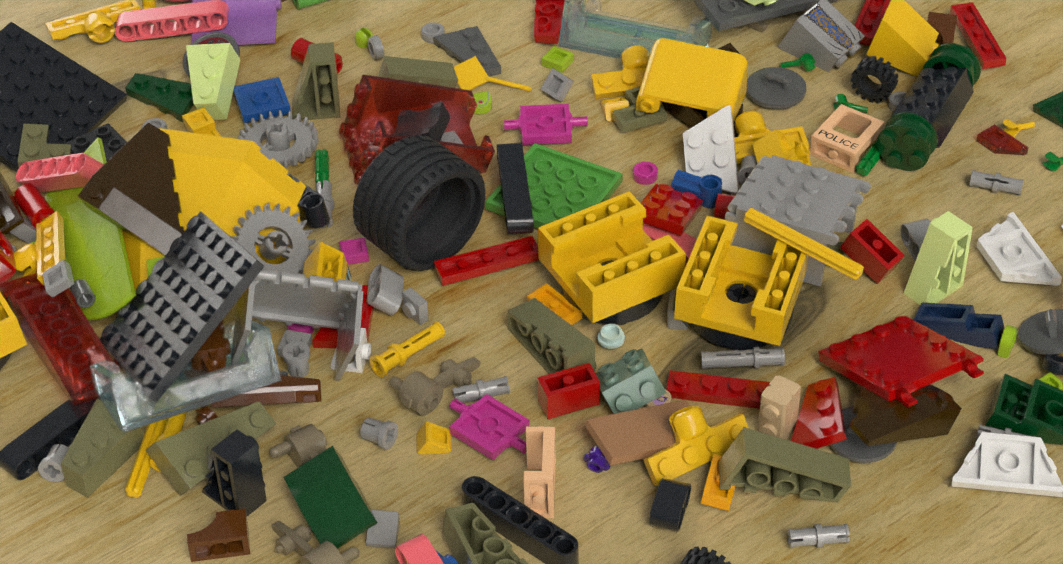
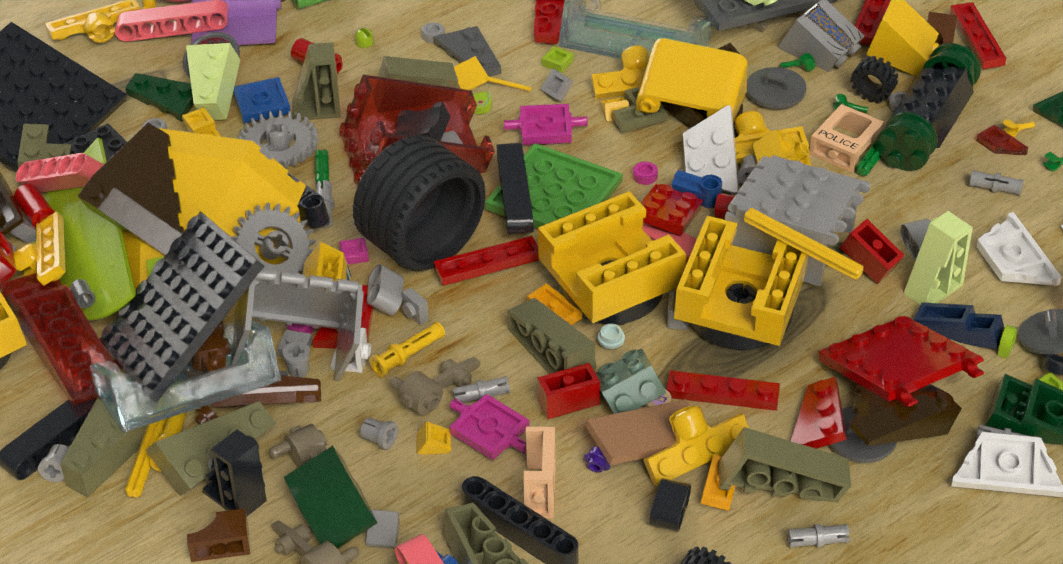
(58, 278): light grey plate -> none
(375, 47): light grey tile -> none
(739, 358): light grey pin -> none
(779, 407): tan brick -> none

